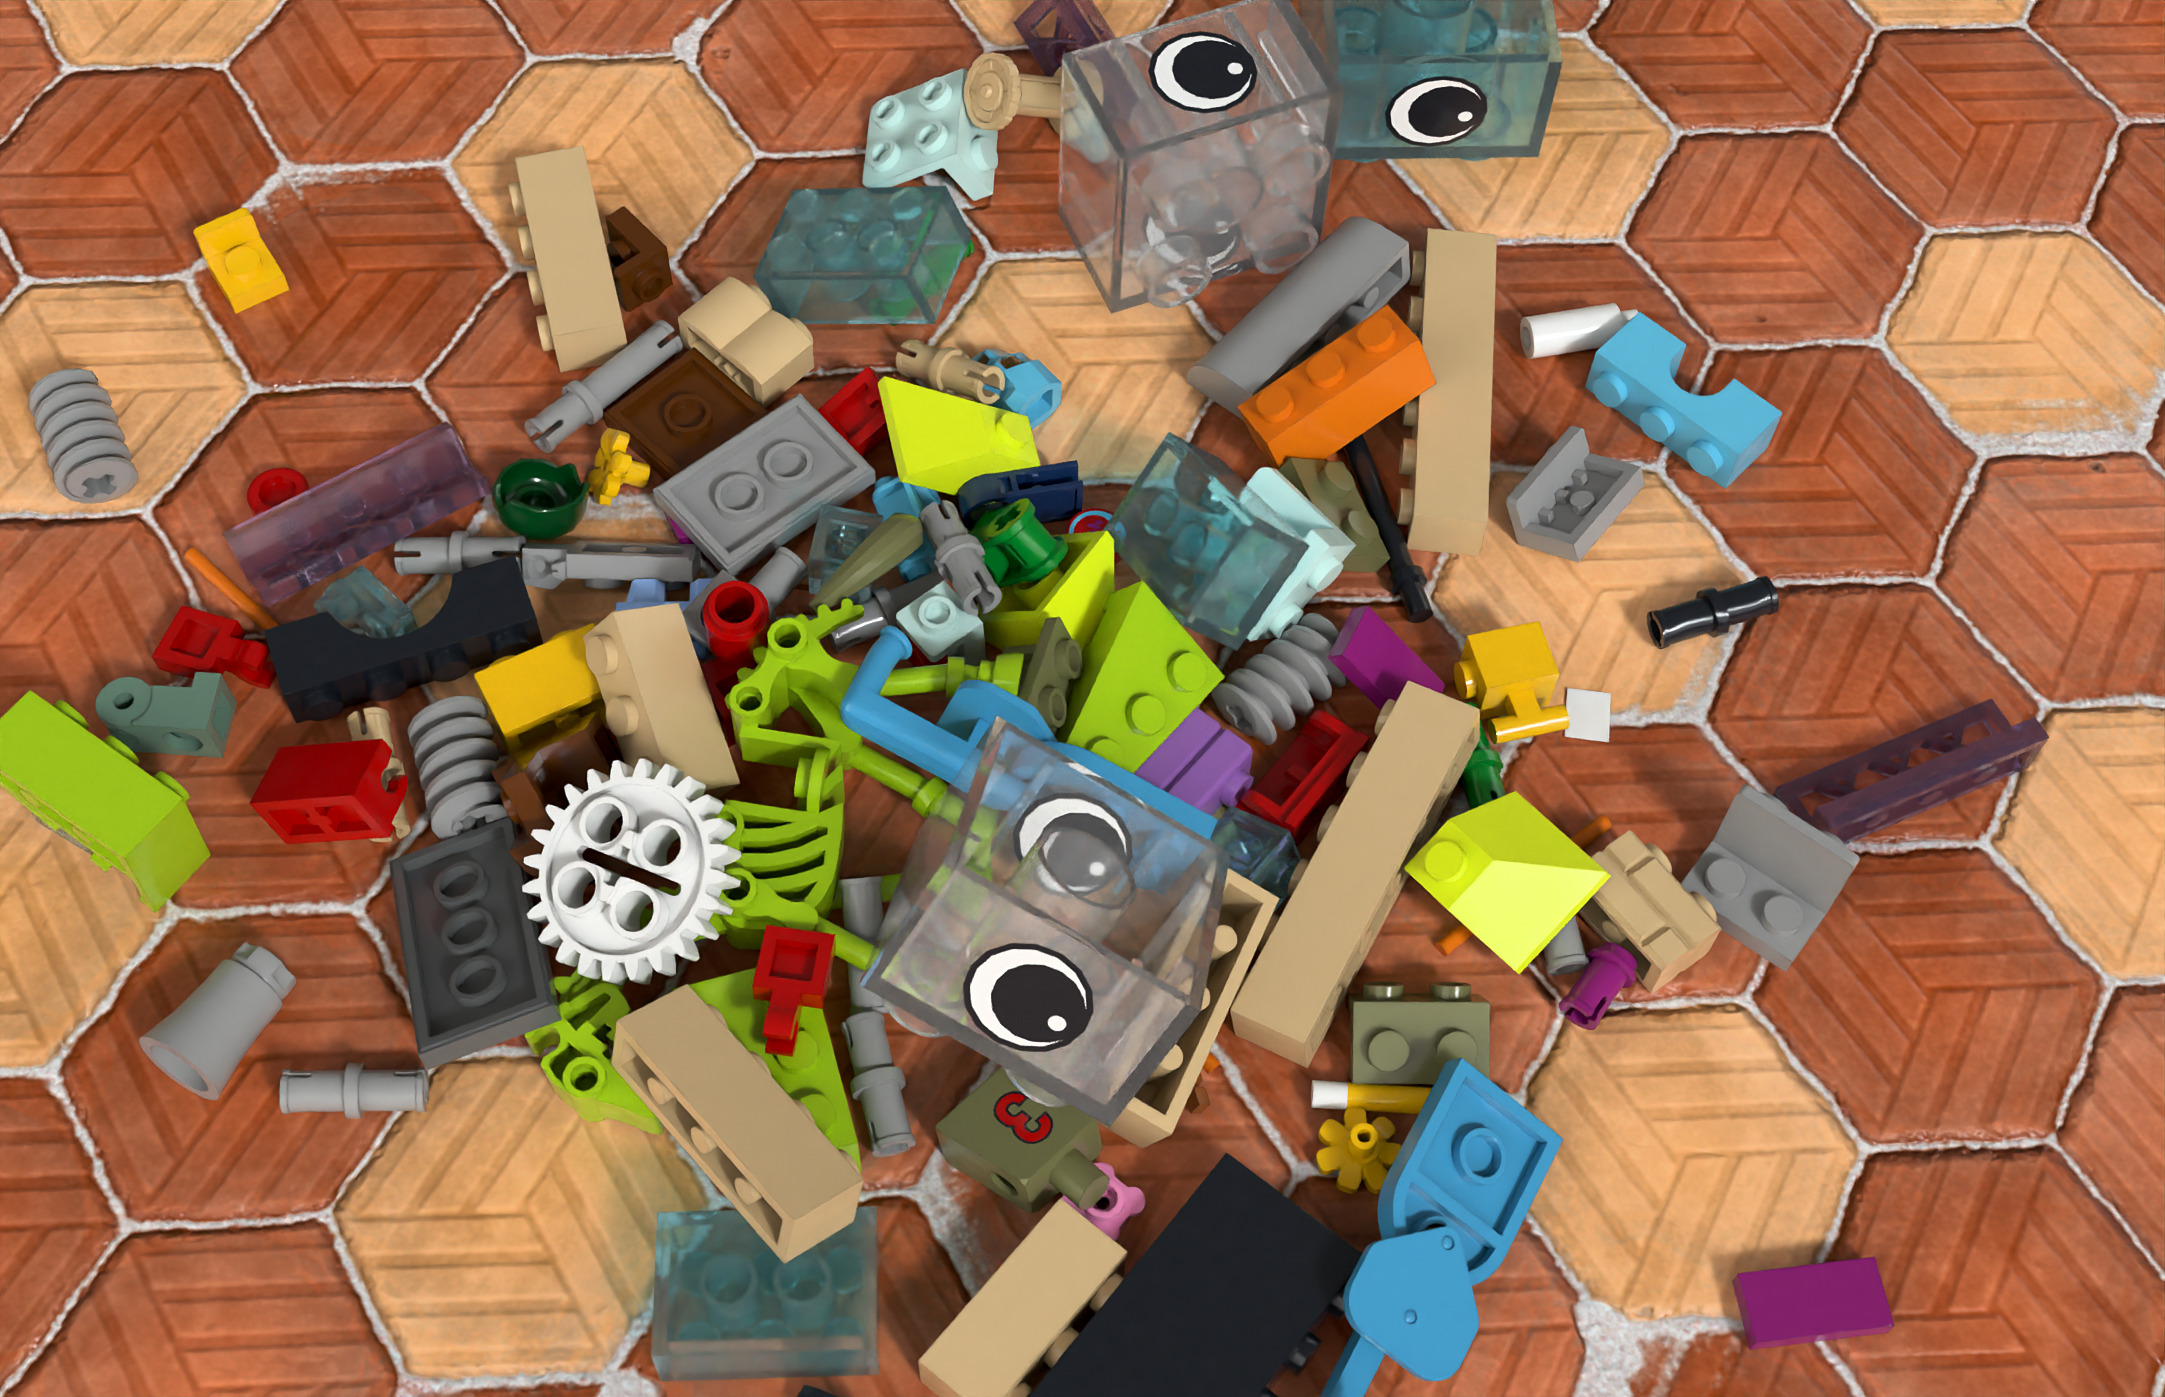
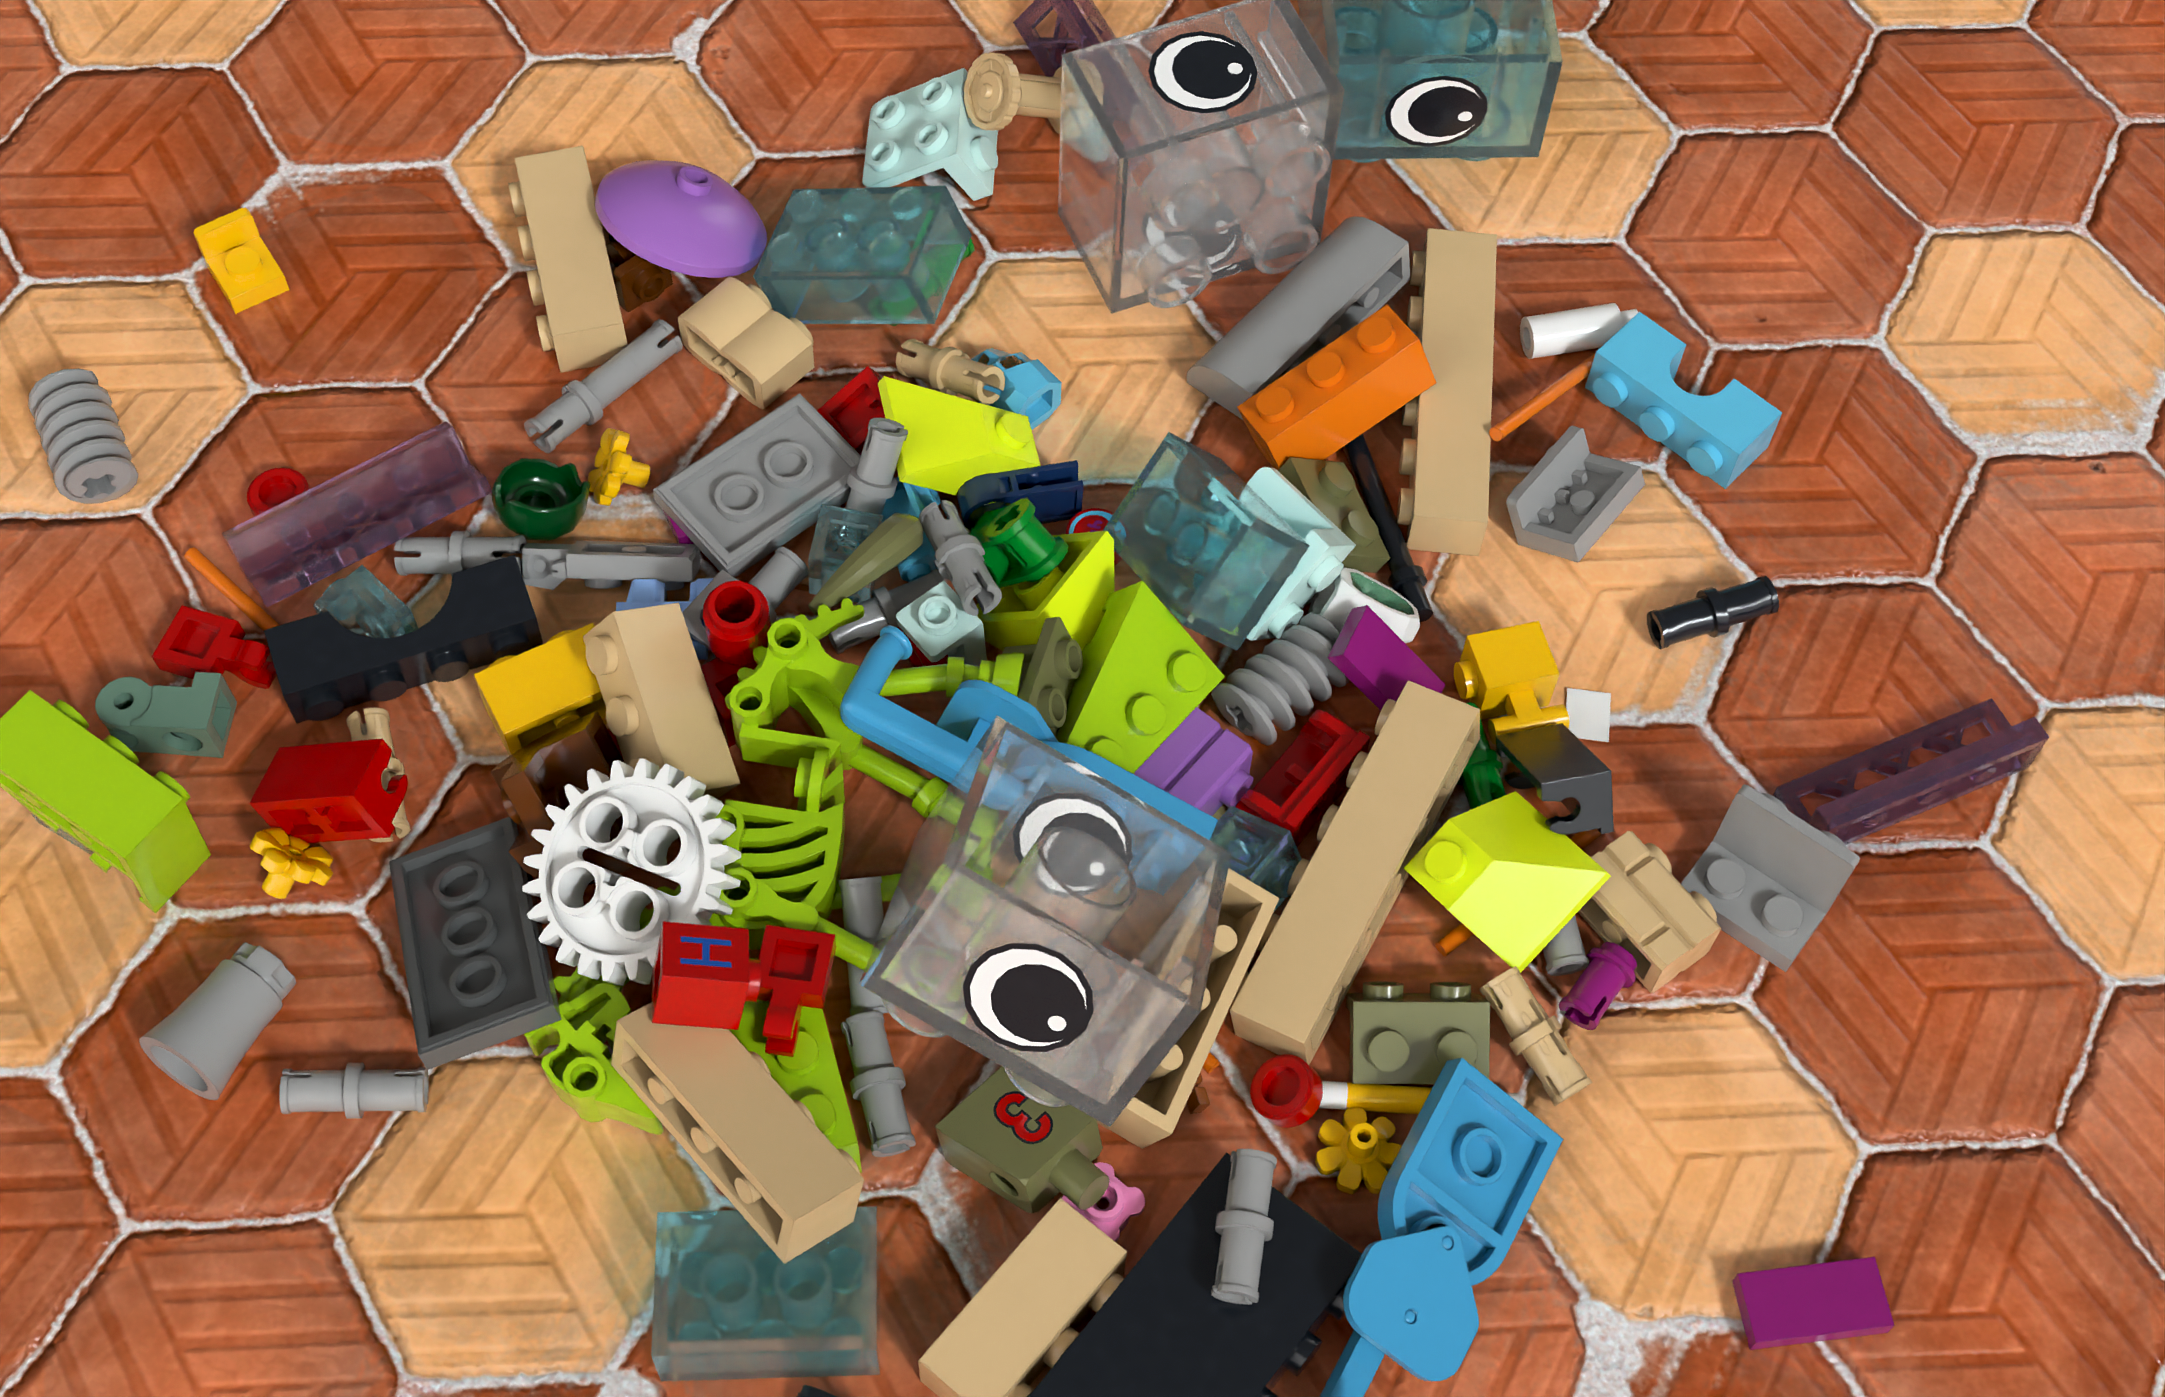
(289, 860): none -> yellow plant
(456, 765): light grey piece -> none
(681, 218): none -> medium lavender dish
(683, 413): reddish brown tile -> none
(703, 976): none -> red brick
(873, 477): none -> light grey pin
(1244, 1226): none -> light grey pin
(1286, 1091): none -> red tile
(1357, 589): none -> white rock
(1535, 1035): none -> tan pin
(1541, 400): none -> orange axle
(1563, 772): none -> black hinge

